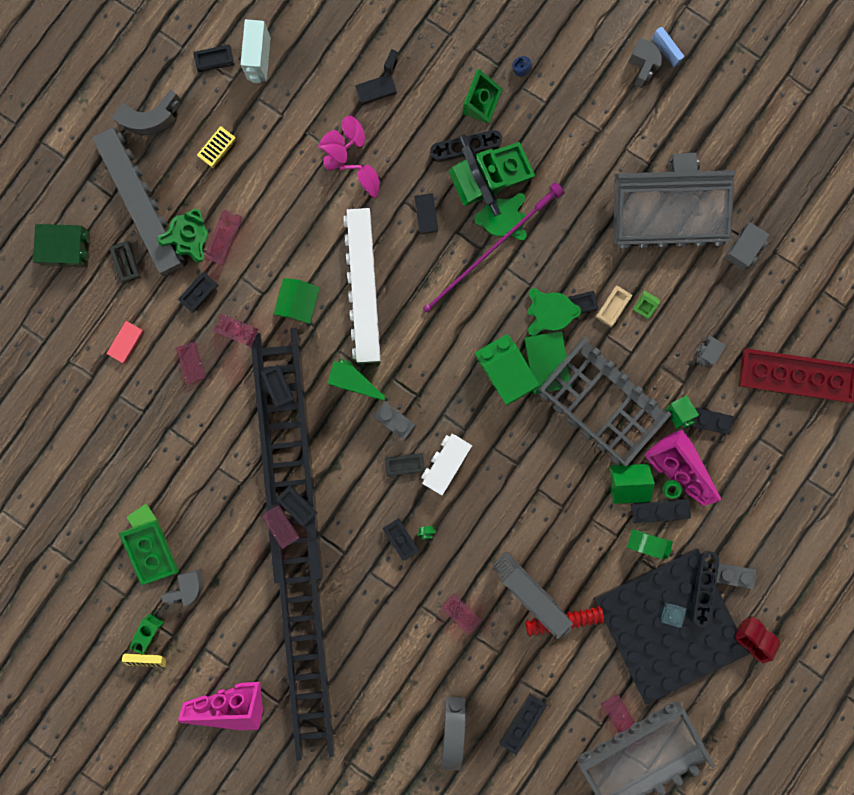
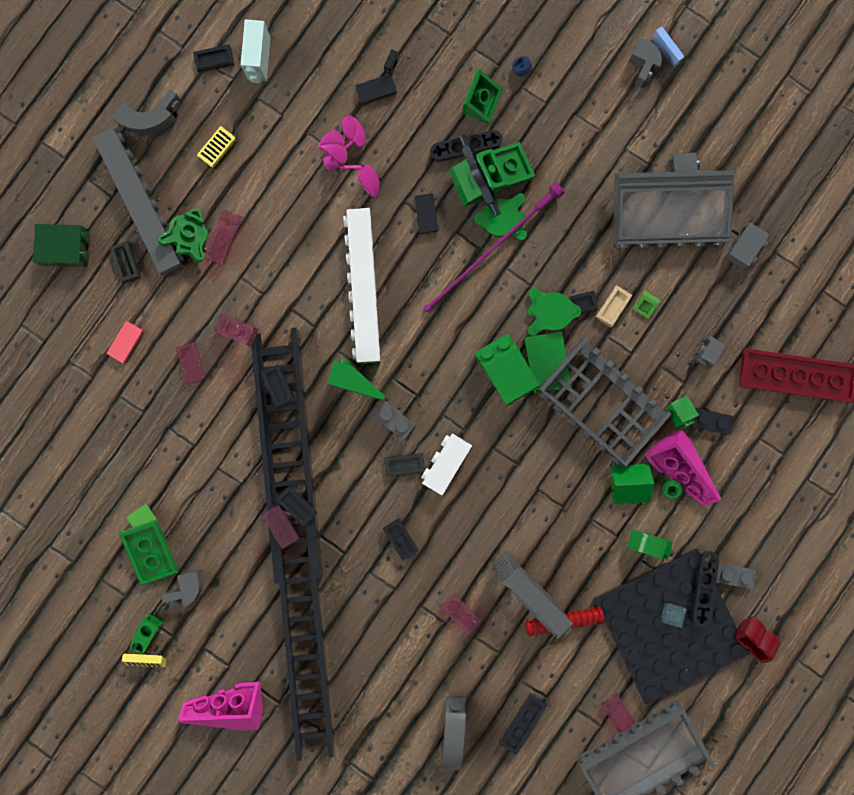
(198, 292): black plate -> none
(296, 300): green slope -> none
(426, 532): green plate -> none
(660, 511): black plate -> none

